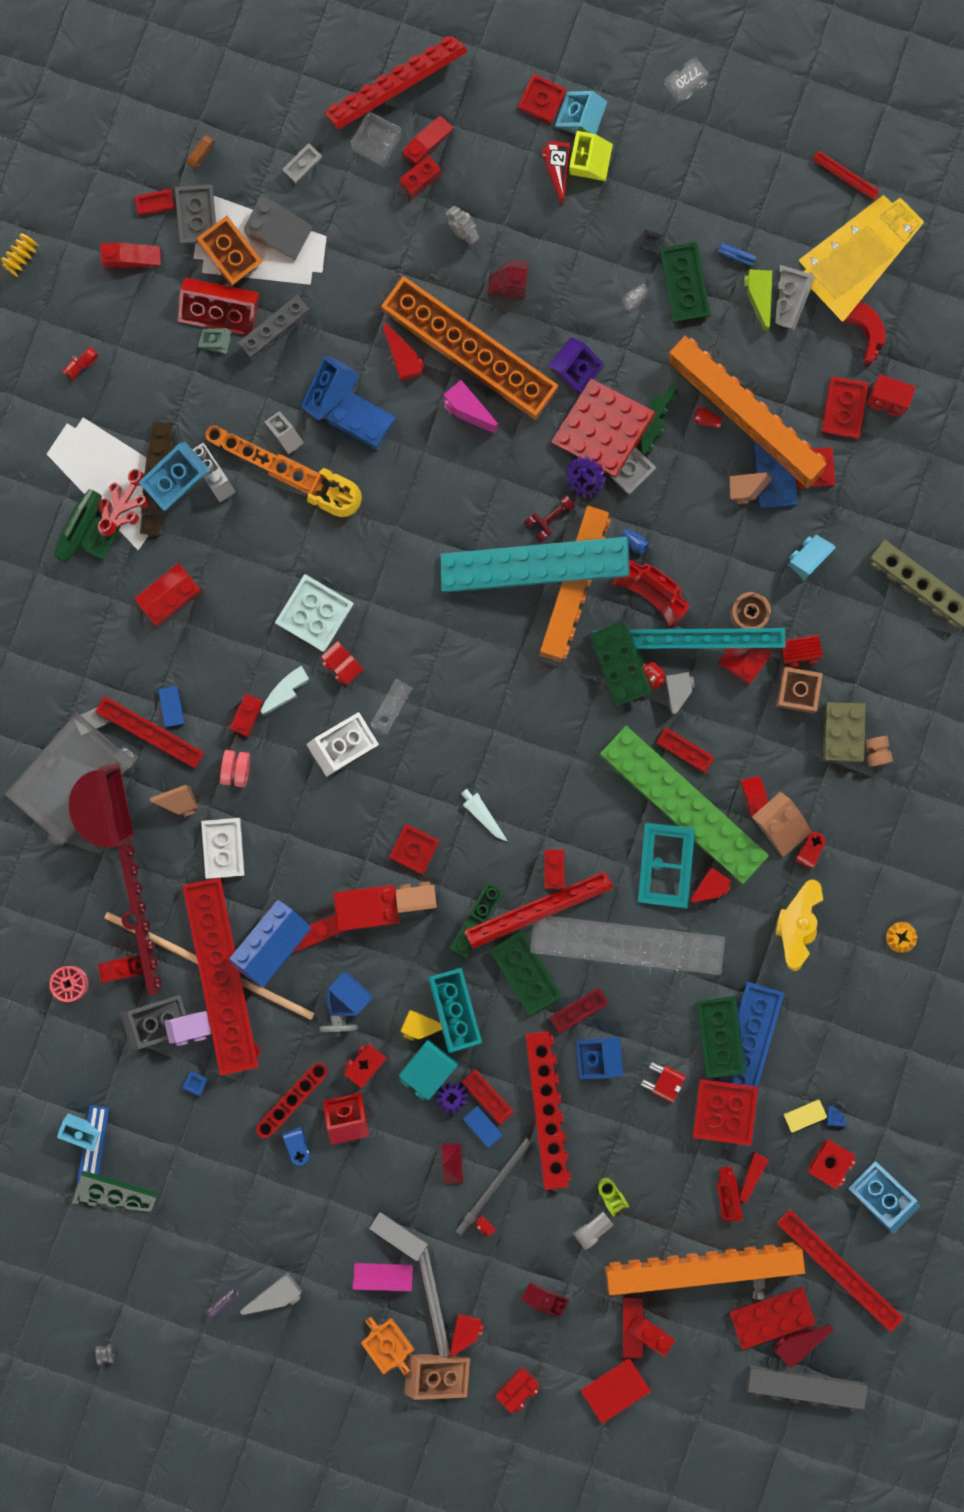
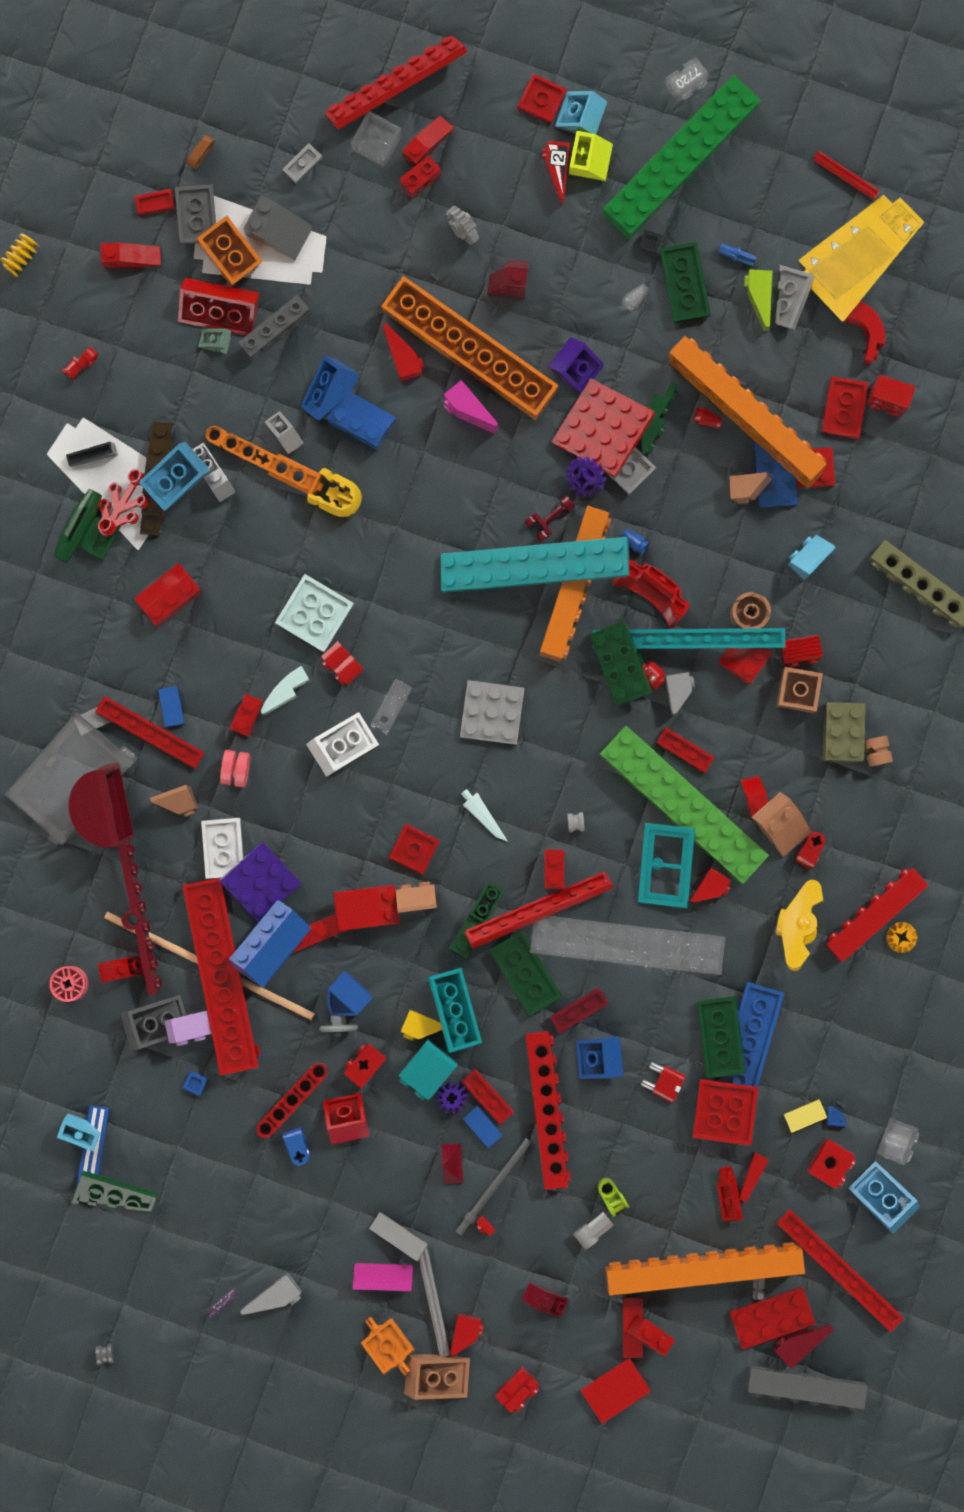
(91, 454): none -> black piece
(260, 881): none -> dark purple plate
(492, 712): none -> light grey plate
(575, 822): none -> light grey wheel
(681, 157): none -> green brick
(875, 915): none -> red brick
(898, 1141): none -> clear brick

